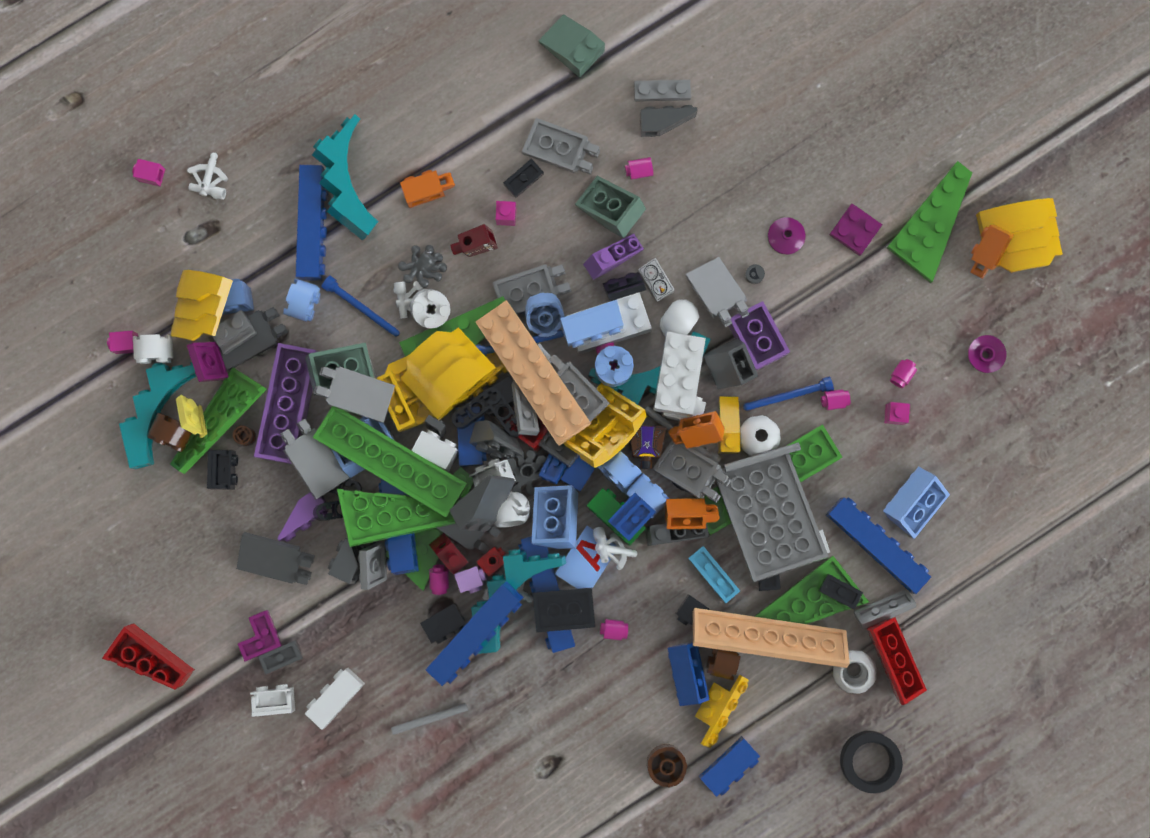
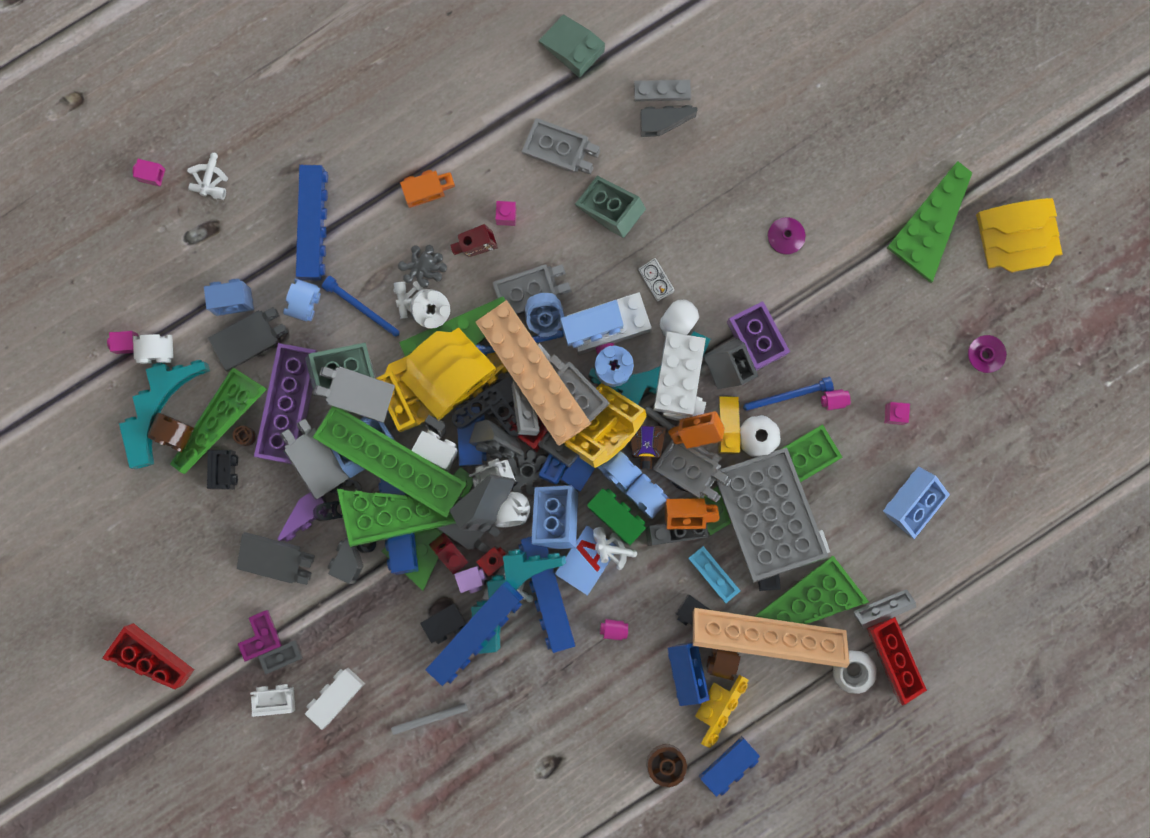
(191, 416): light yellow plate -> none
(199, 304): yellow slope -> none
(207, 361): magenta plate -> none
(234, 332): light grey plate -> none
(336, 179): teal arch -> none
(372, 565): light grey plate -> none
(439, 579): dark pink brick -> none
(523, 178): black plate -> none
(564, 610): black plate -> none
(612, 256): medium lavender slope -> none
(624, 286): black plate -> none
(631, 516): blue plate -> none
(639, 168): dark pink brick -> none
(718, 290): light grey tile -> none
(754, 274): dark grey tile -> none
(762, 457): light grey bar -> none
(840, 591): black plate -> none
(855, 229): magenta plate -> none
(878, 545): blue brick -> none
(895, 762): black tyre -> none
(903, 373): dark pink brick -> none
(990, 250): orange brick -> none

